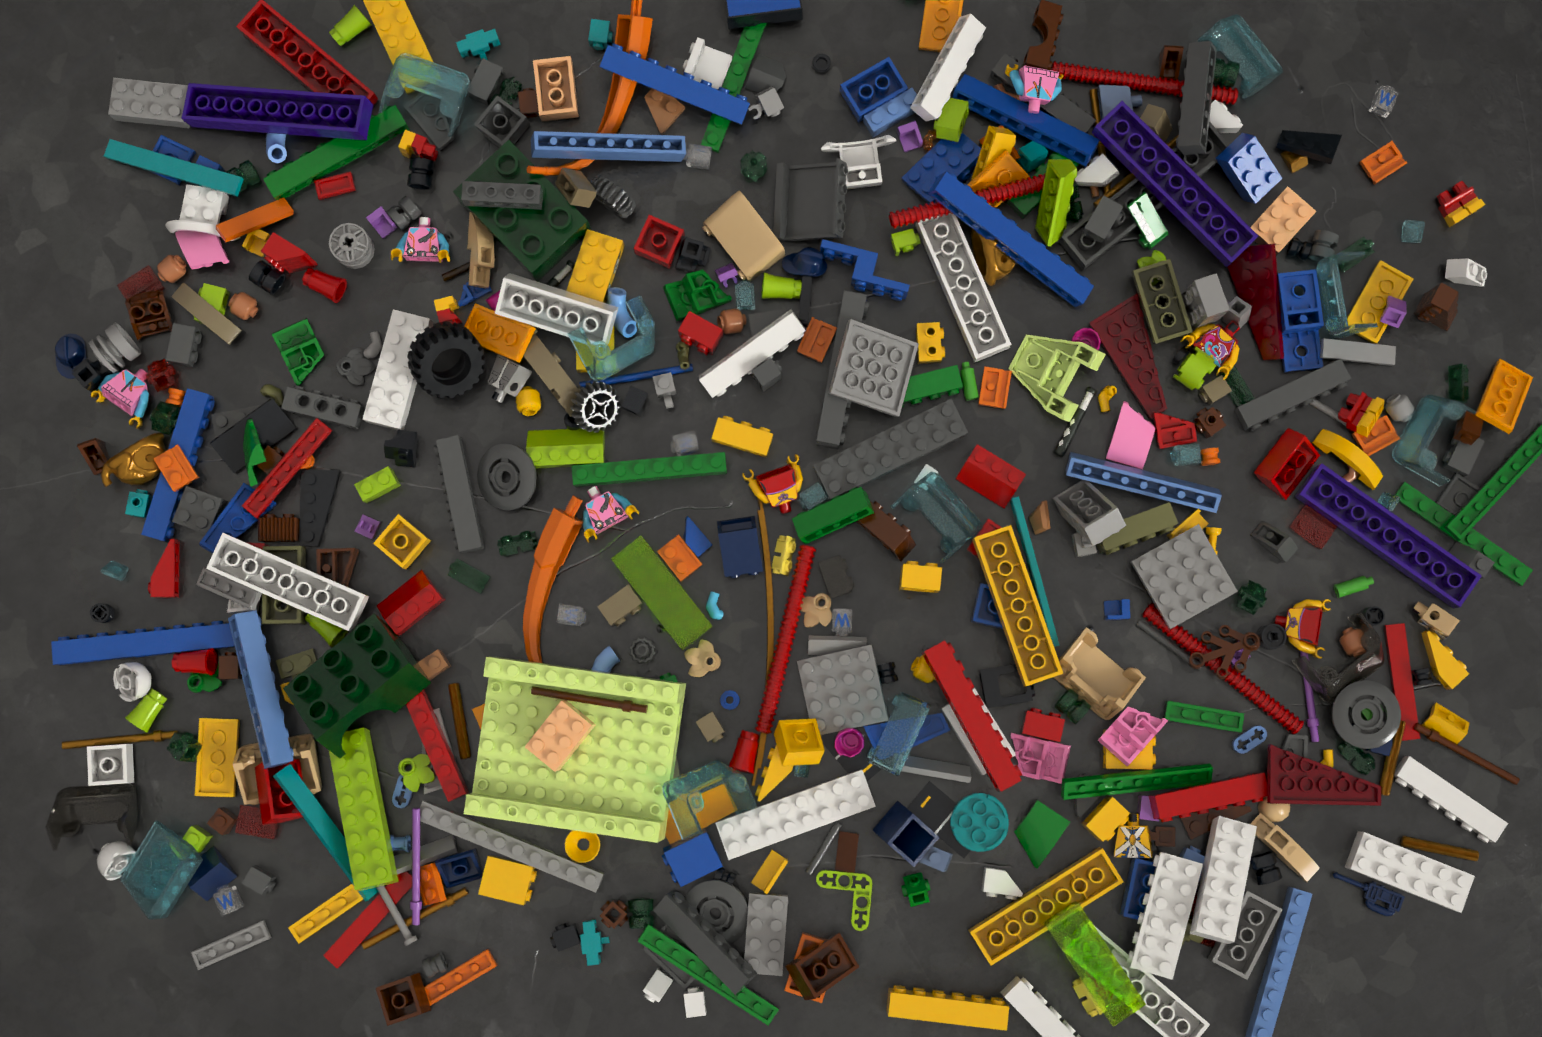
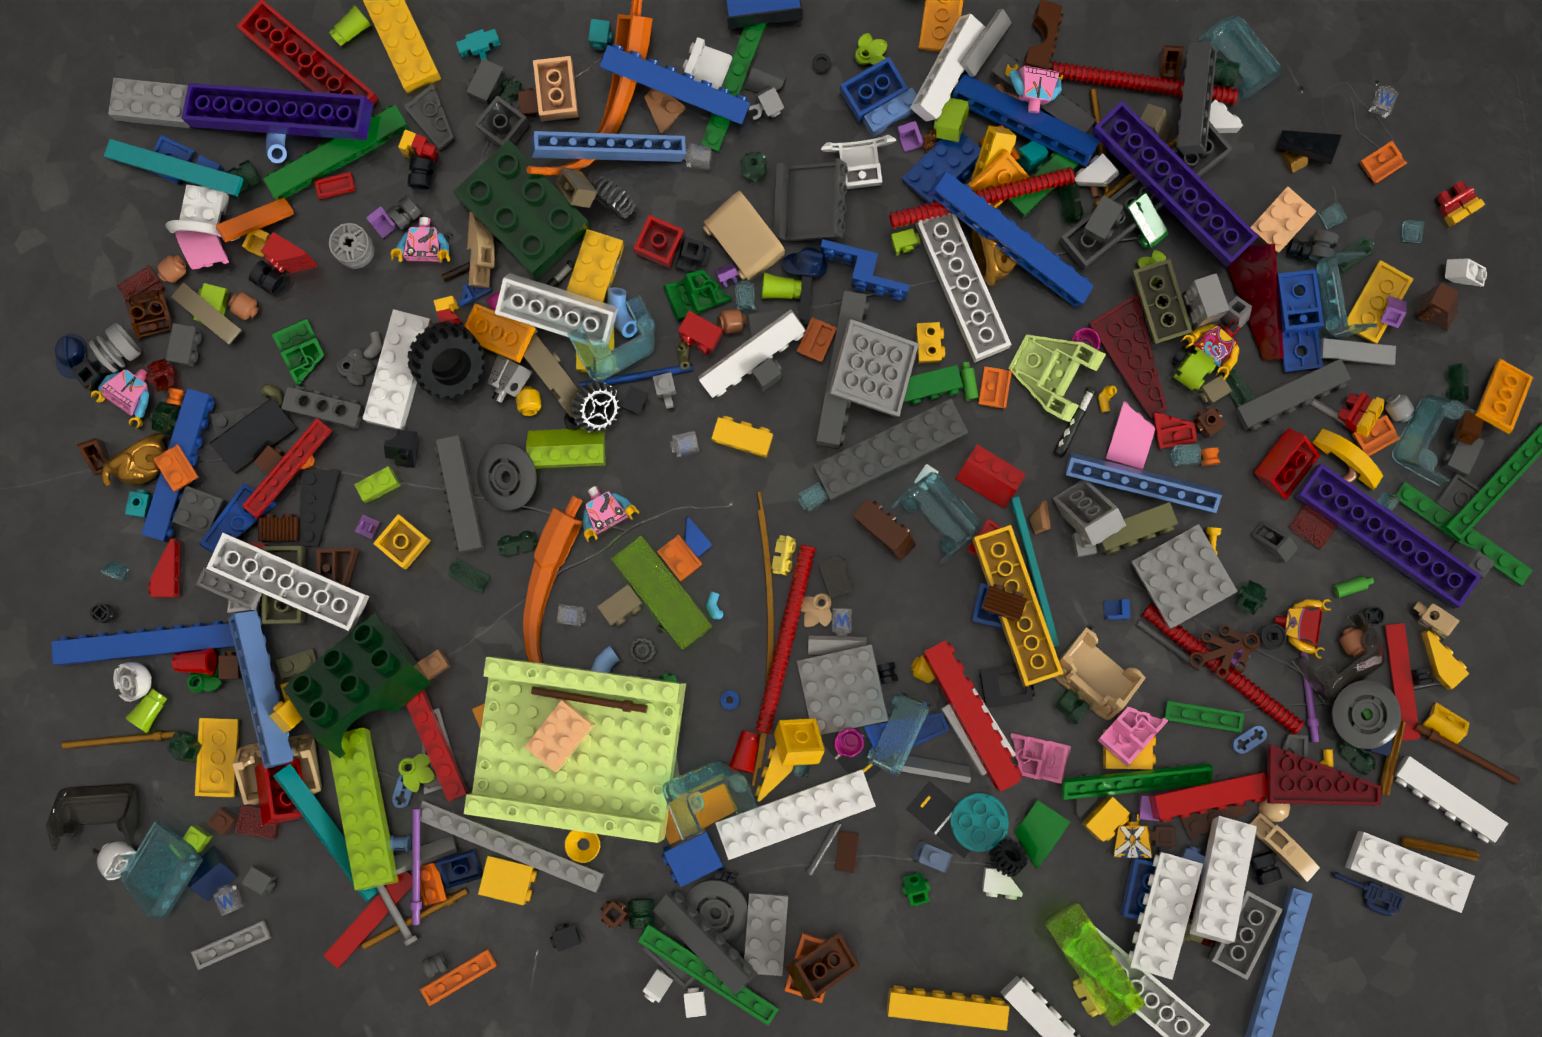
(110, 764): white brick -> none
(252, 451): green slope -> none
(285, 715): none -> yellow brick
(325, 284): red plant -> none
(325, 913): yellow plate -> none
(329, 632): lime plant -> none
(403, 999): reddish brown brick -> none
(410, 603): red slope -> none
(429, 79): clear light blue windscreen -> none
(459, 720): pearl gold axle -> none
(502, 195): dark grey brick -> none
(592, 942): teal piece -> none
(649, 469): green brick -> none
(699, 659): tan plate -> none
(711, 727): dark tan brick -> none
(739, 546): dark blue slope -> none
(769, 871): yellow panel -> none
(778, 486): torso -> none
(832, 515): green brick -> none
(858, 892): lime beam -> none
(872, 48): none -> lime plate
(905, 833): dark blue slope -> none
(920, 578): yellow brick -> none
(986, 42): none -> light grey tile
(1003, 863): none -> black tyre
(1004, 603): none -> reddish brown brick
(1024, 917): yellow brick -> none
(1042, 726): red brick -> none
(1055, 199): lime slope -> none
(1111, 95): sand blue torso -> none
(1189, 522): yellow panel -> none
(1248, 168): brick -> none
(1333, 215): none -> clear light blue slope

